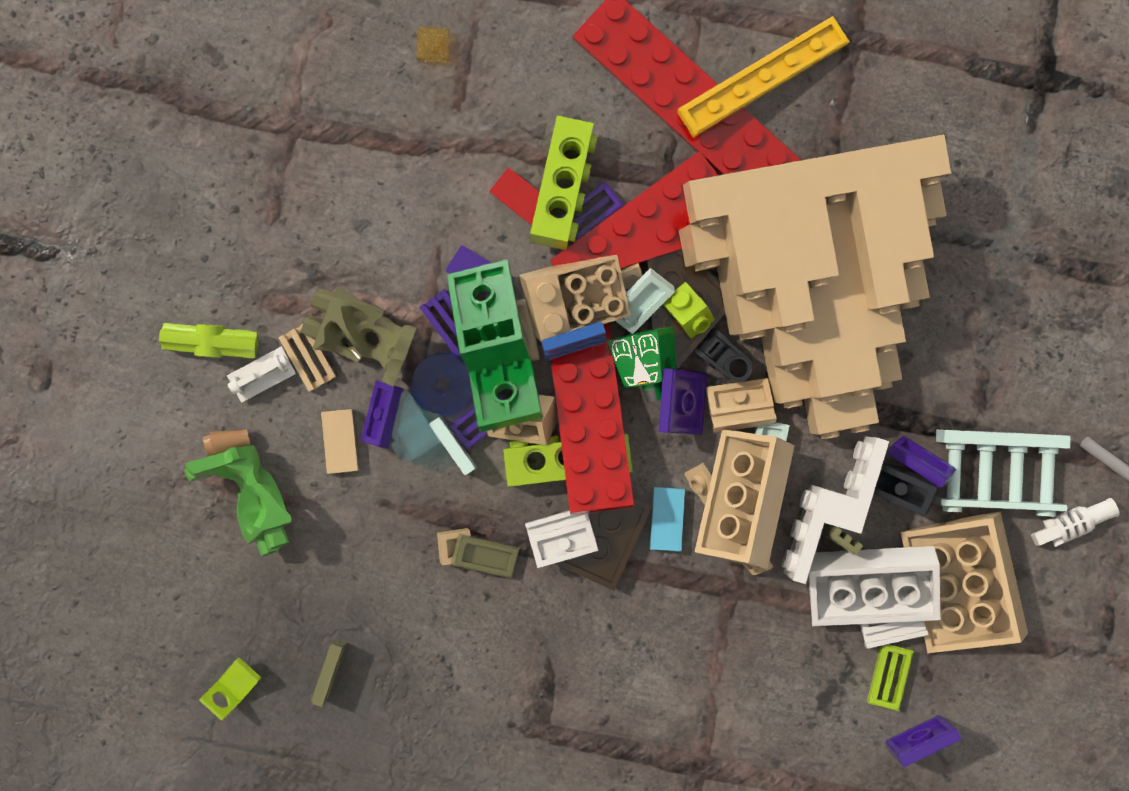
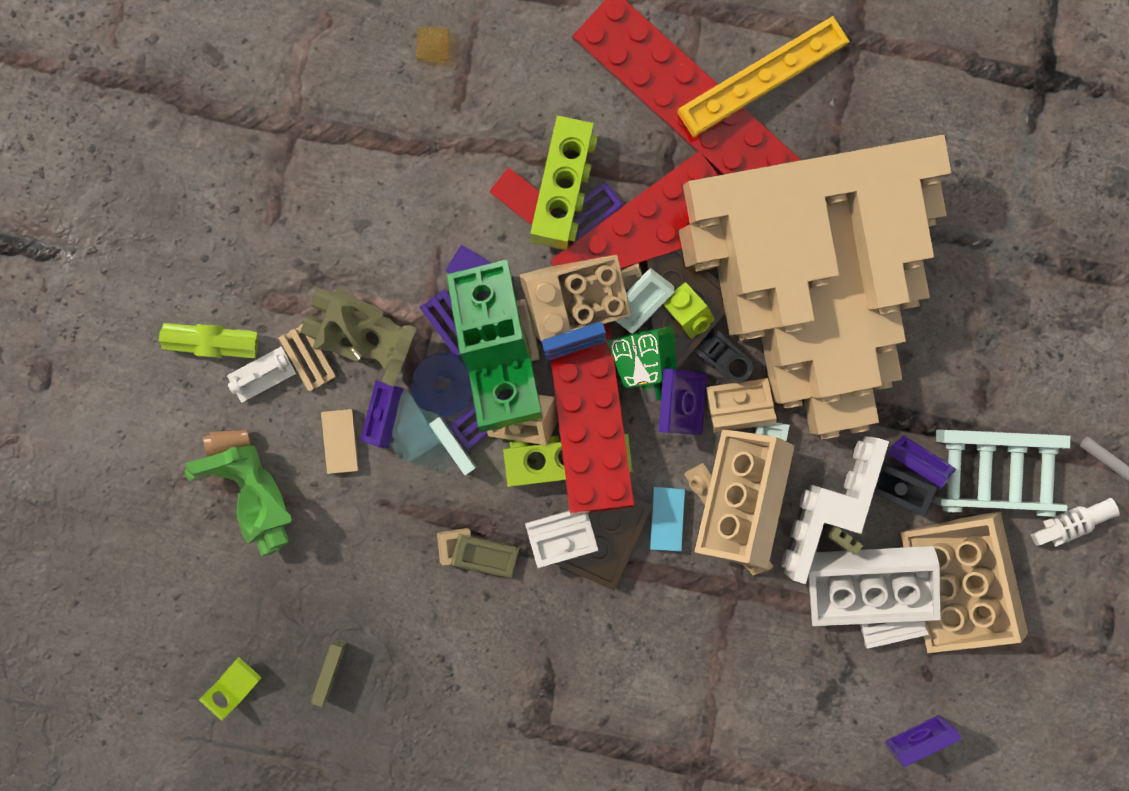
(878, 673): lime tile -> none

